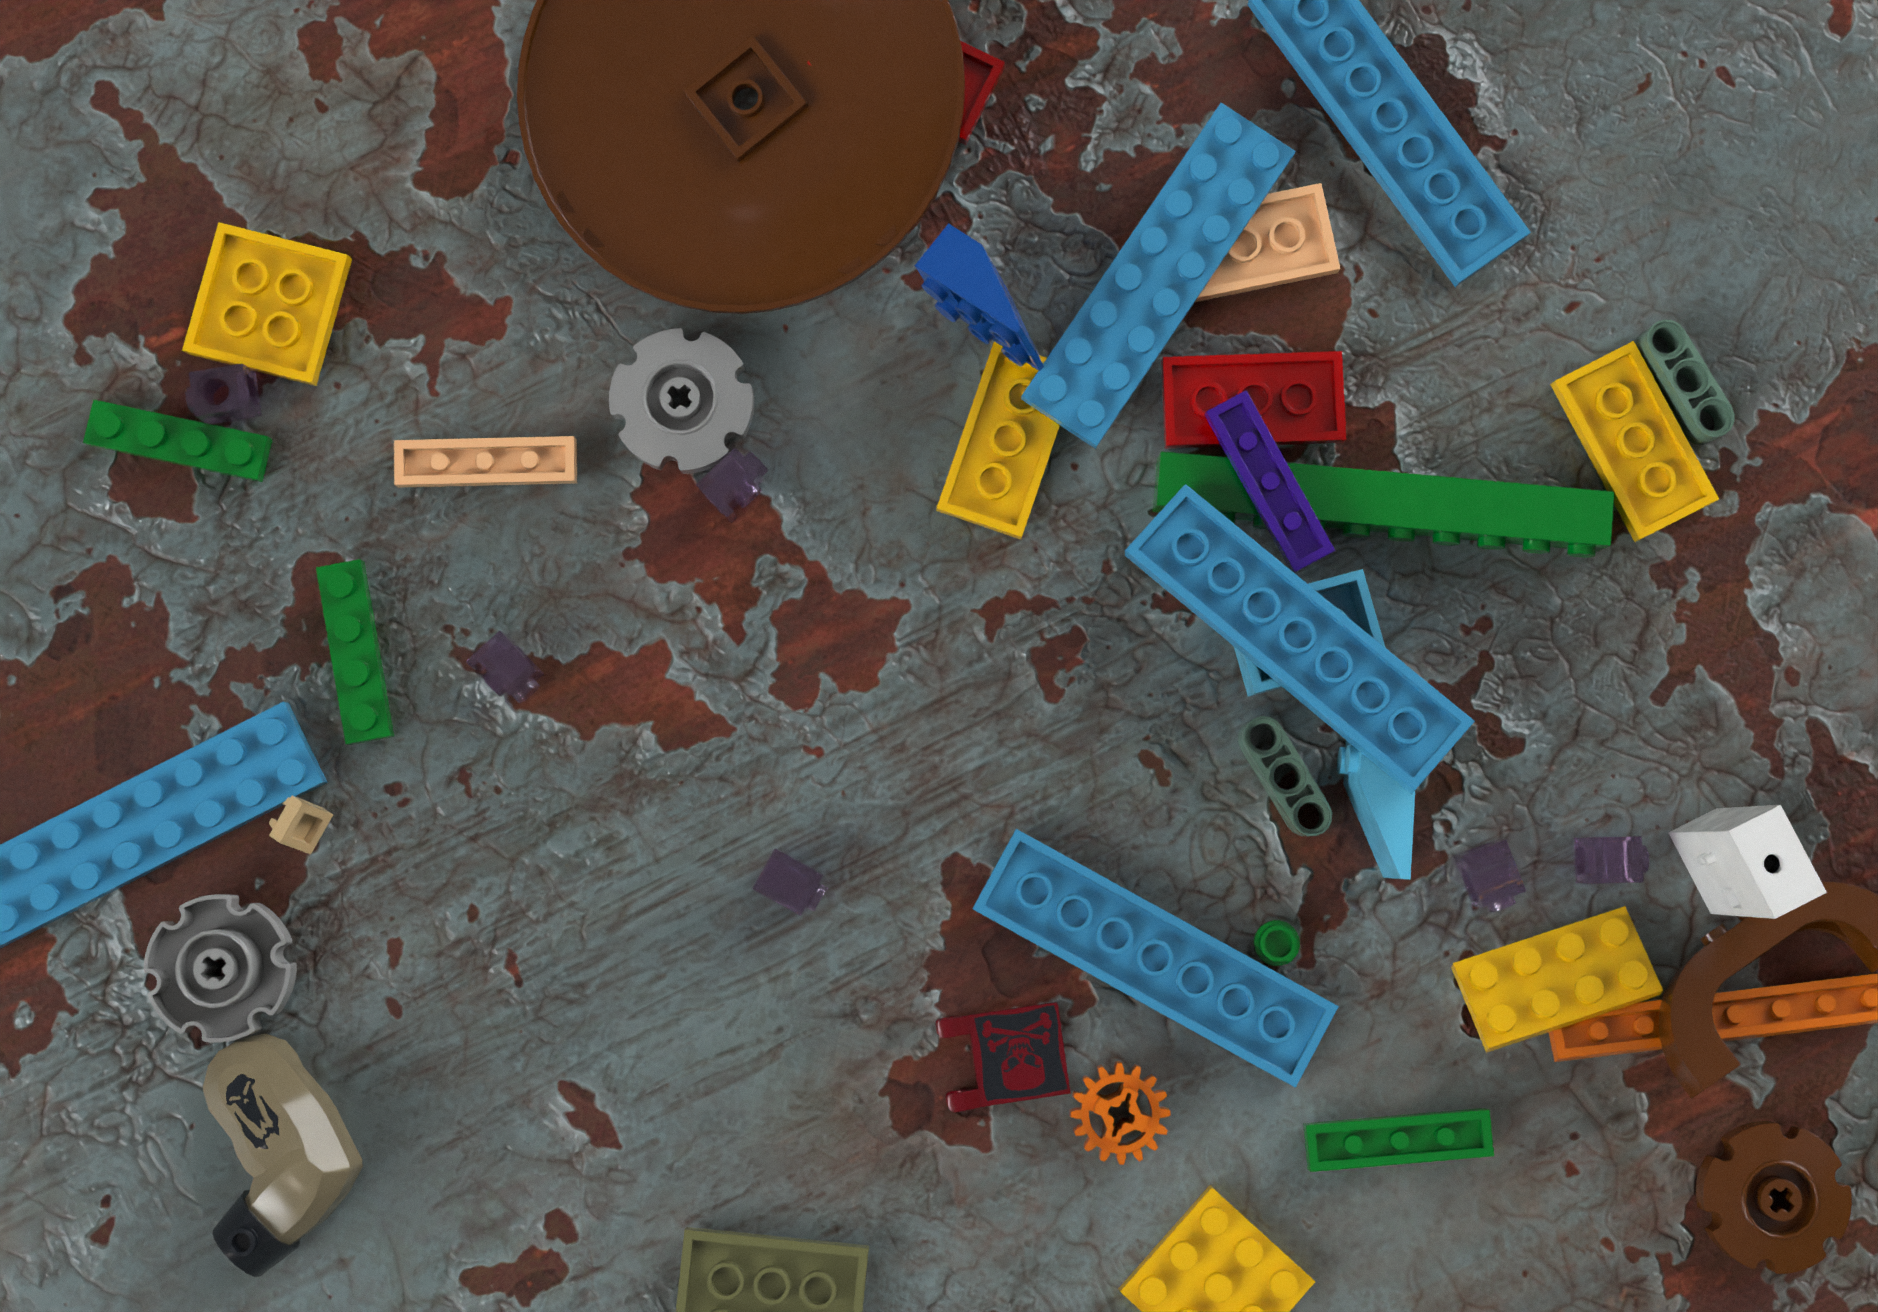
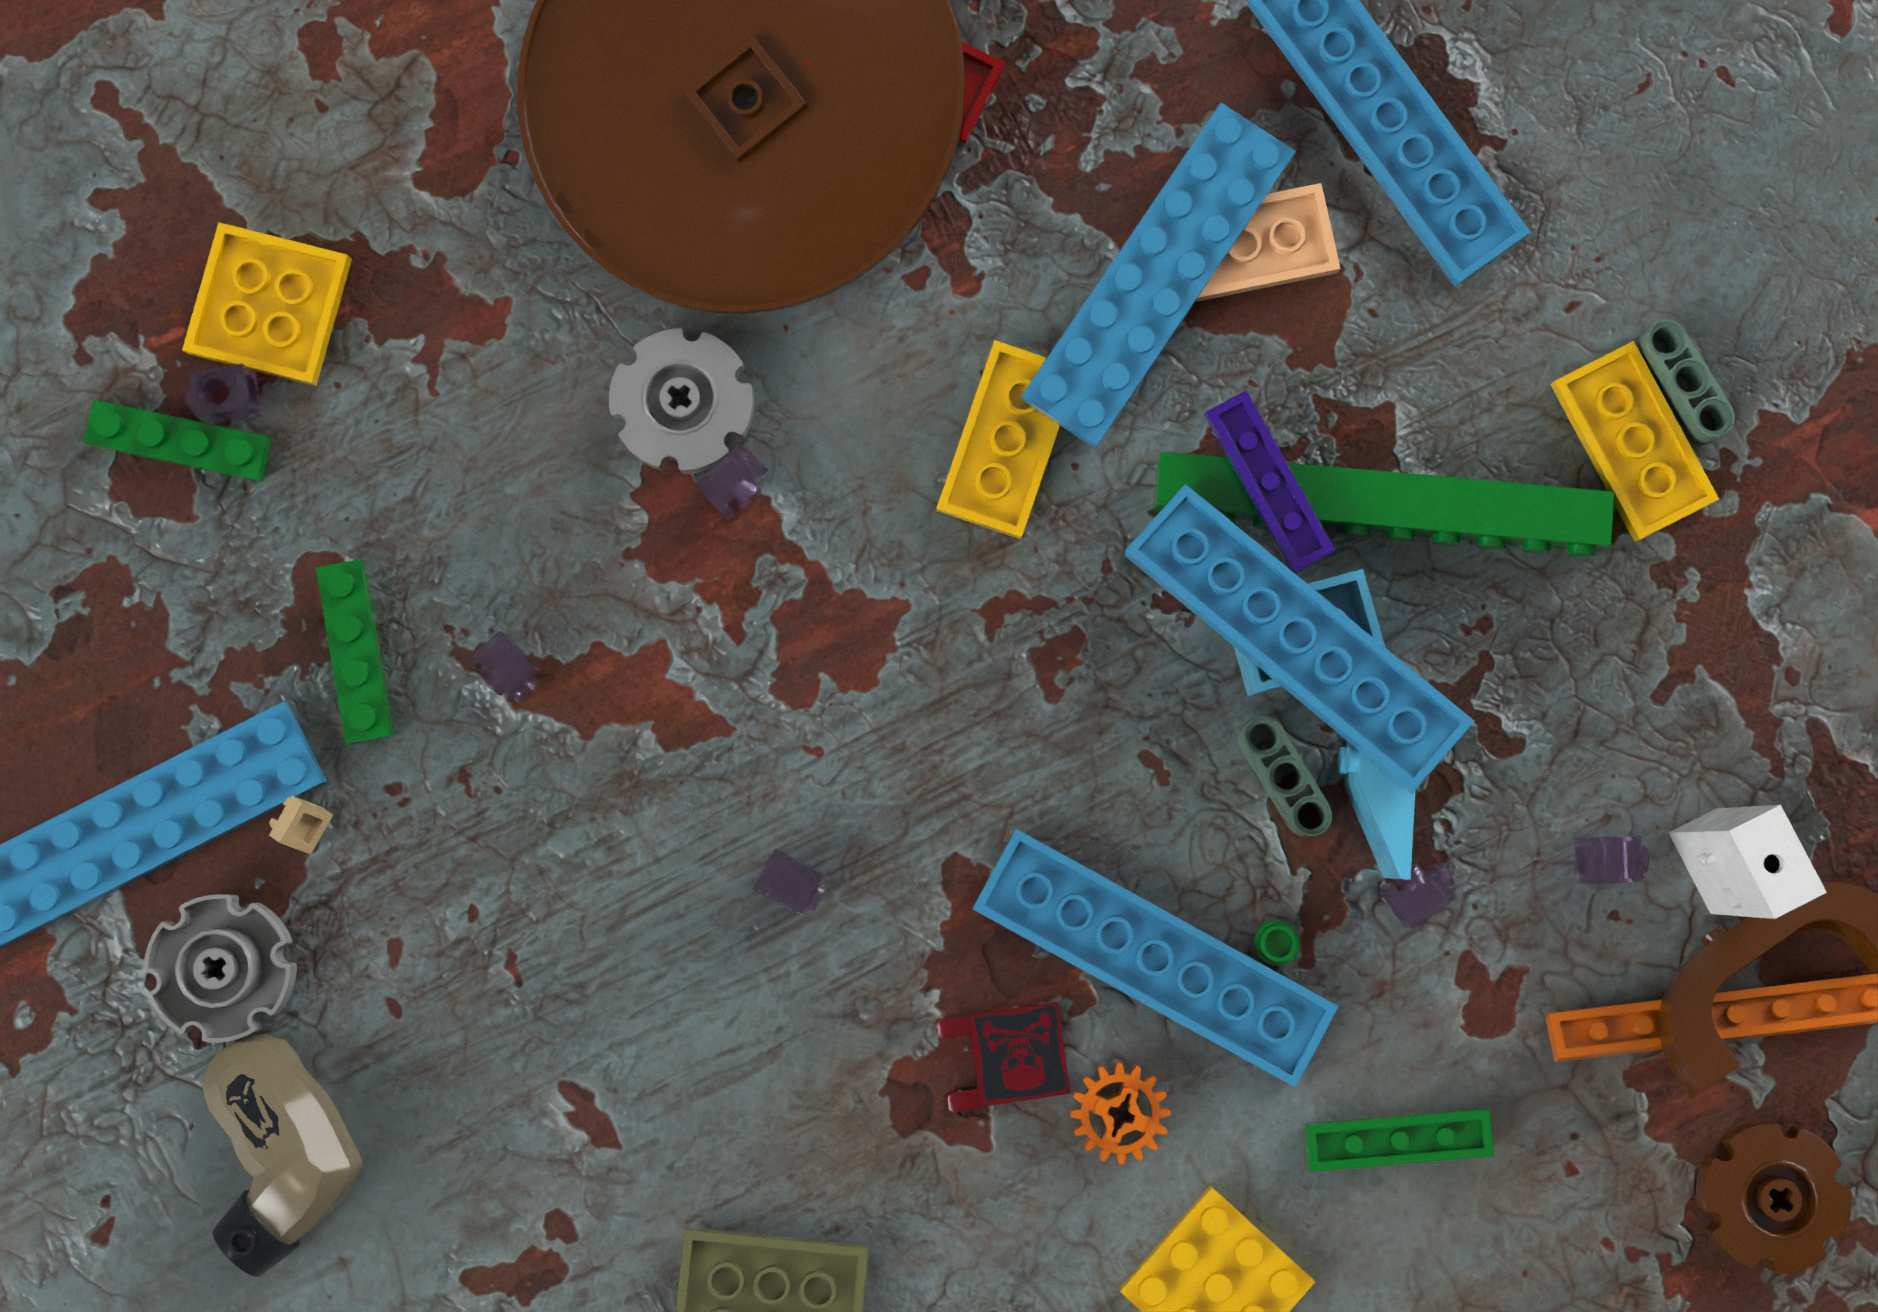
(485, 461): light nougat plate -> none
(970, 288): blue slope -> none
(1293, 392): red plate -> none
(1421, 896): none -> clear purple brick
(1490, 875): clear purple brick -> none
(1556, 979): yellow plate -> none

